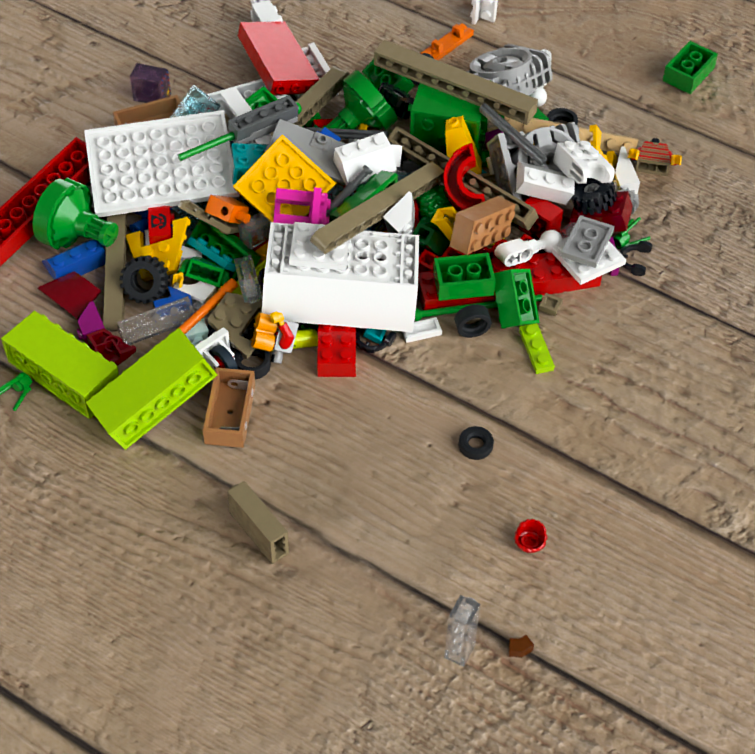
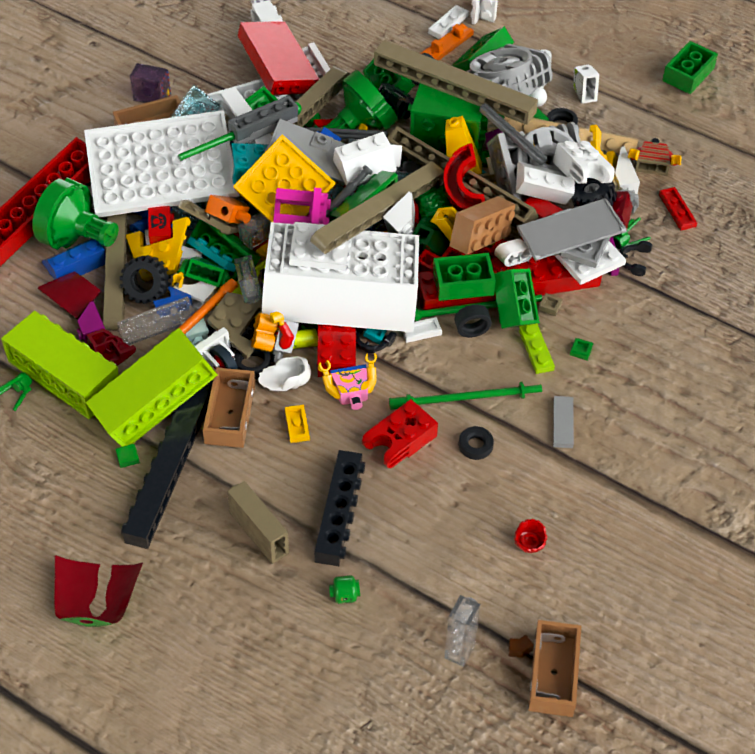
(77, 587): none -> dark red piece
(127, 455): none -> green tile
(165, 470): none -> black brick
(286, 374): none -> white hair
(297, 423): none -> yellow plate
(328, 552): none -> black brick
(345, 589): none -> green head
(350, 384): none -> torso
(395, 403): none -> green bar
(402, 432): none -> red brick
(446, 22): none -> white plate
(487, 43): none -> green slope
(559, 651): none -> medium nougat piece
(563, 422): none -> light grey tile
(571, 229): none -> light grey door
(581, 349): none -> green tile
(586, 78): none -> white torso
(677, 208): none -> red tile

